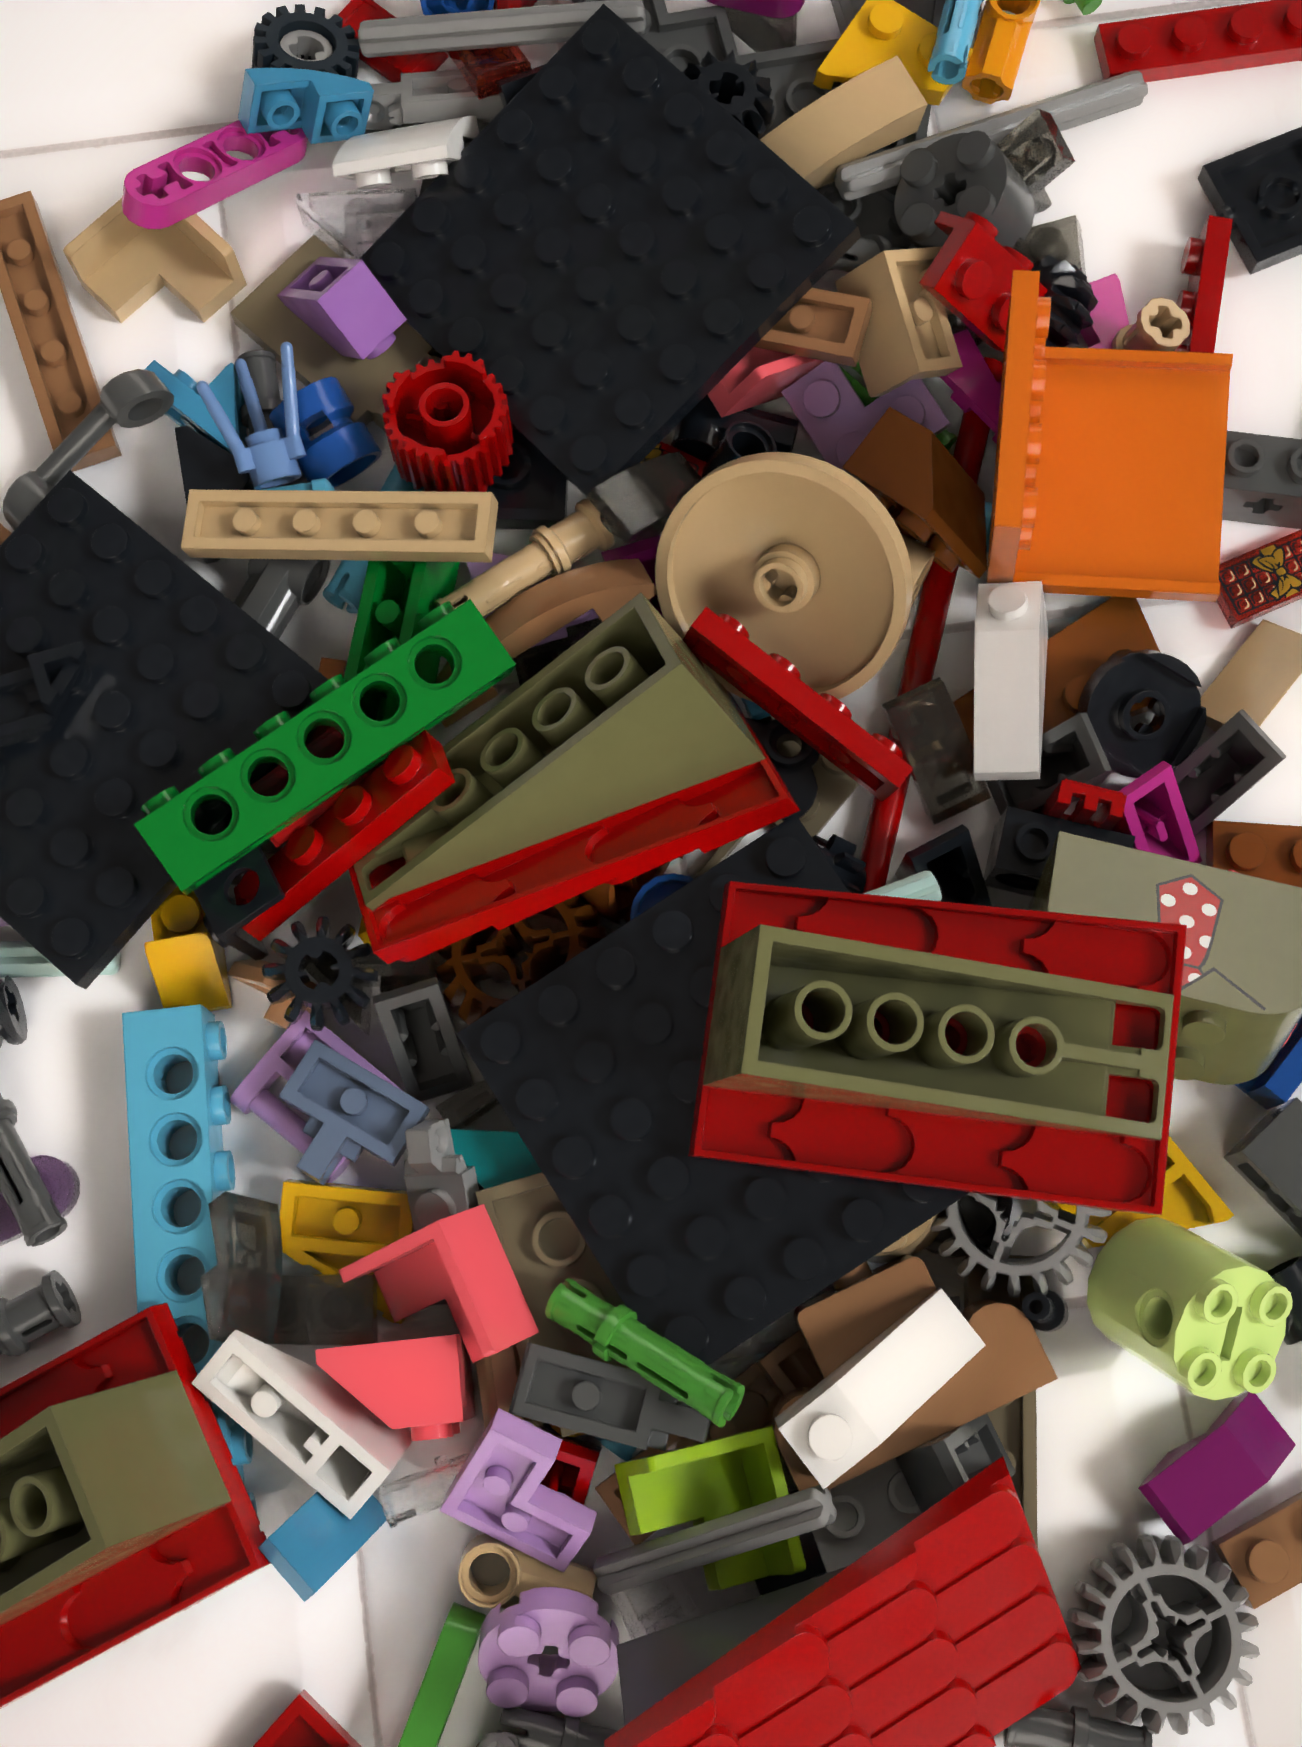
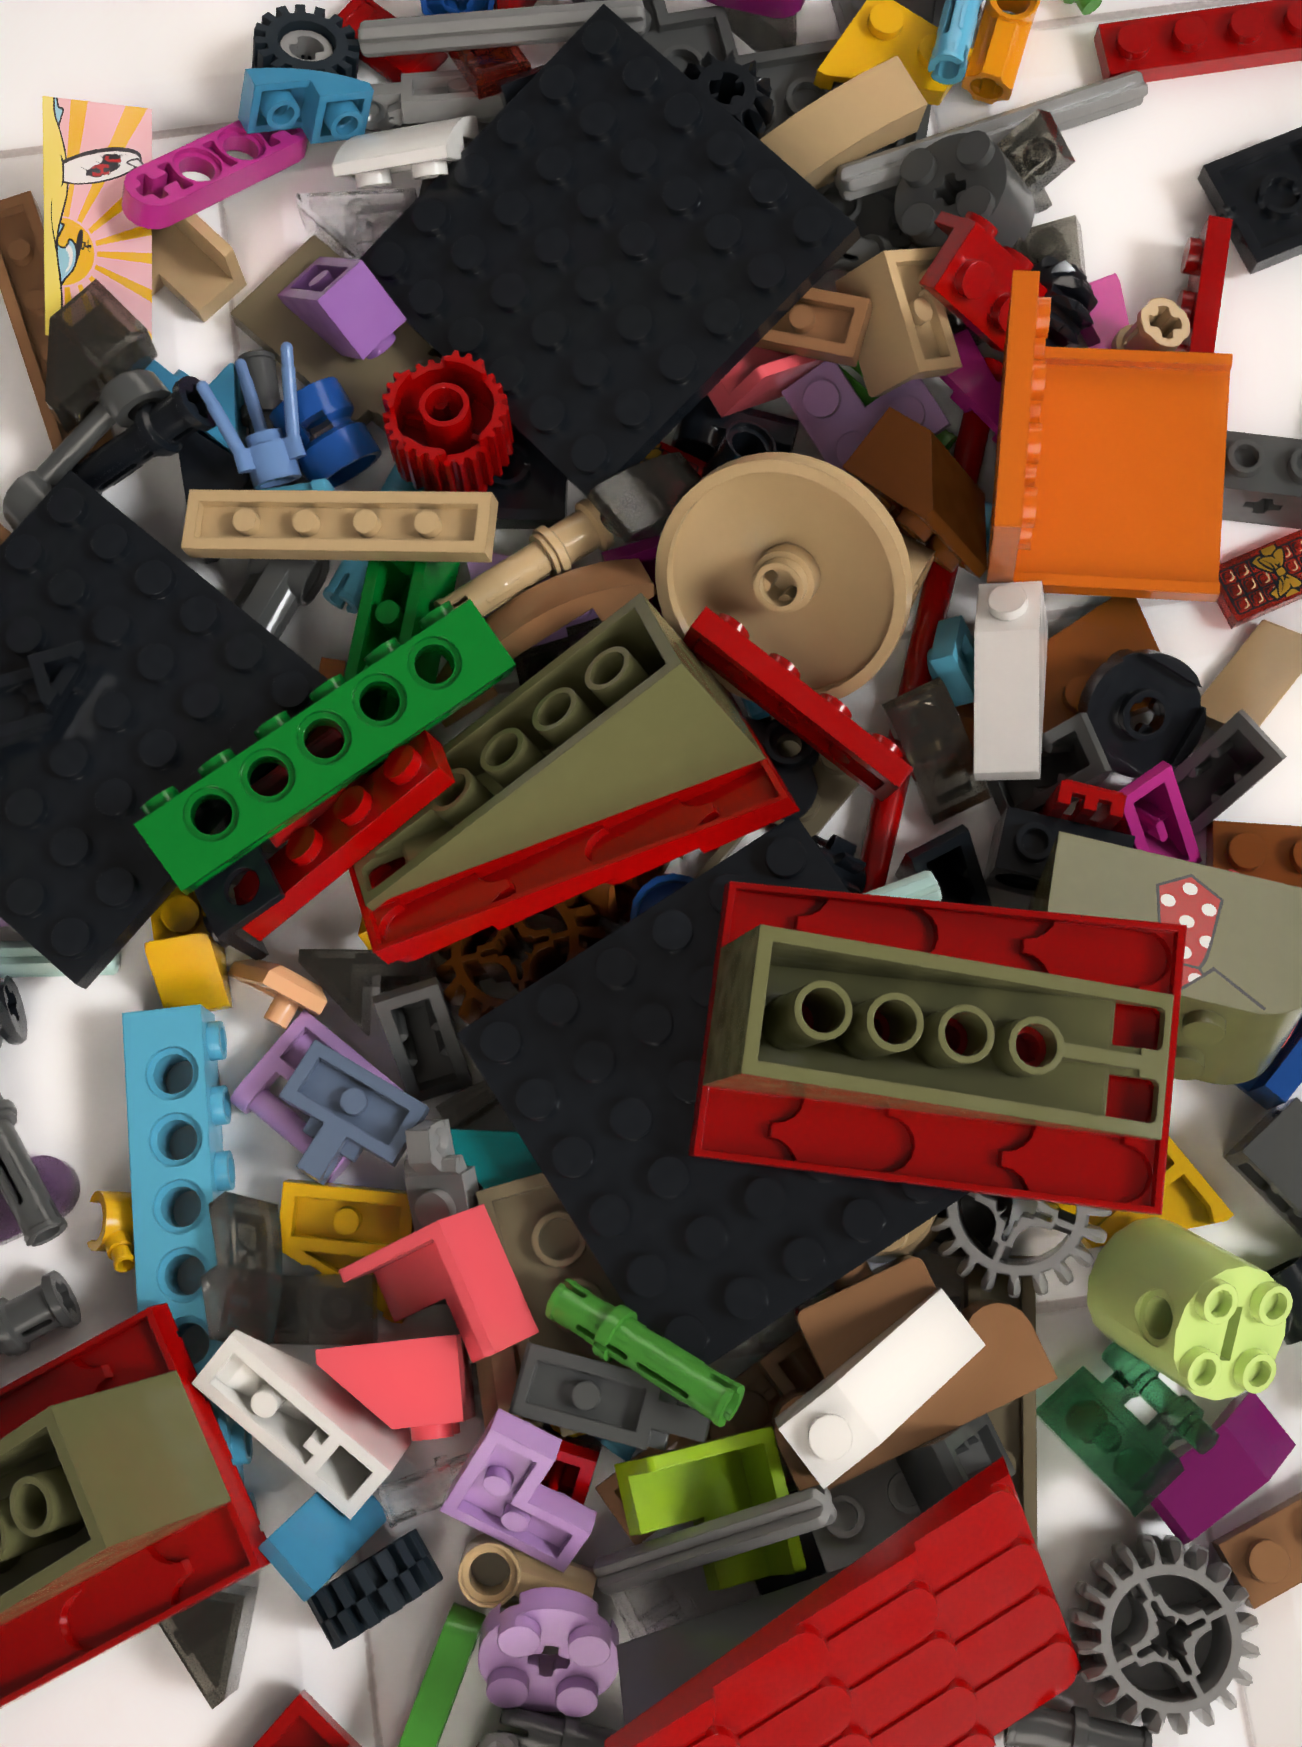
(85, 230): none -> sticker
(89, 346): none -> clear smoke slope
(116, 1230): none -> yellow piece
(156, 431): none -> black pin
(214, 1640): none -> clear smoke slope
(316, 951): black gear -> none
(374, 1589): none -> black bush
(953, 659): none -> medium azure plate
(1046, 1311): black bar -> none
(1112, 1441): none -> clear green plate

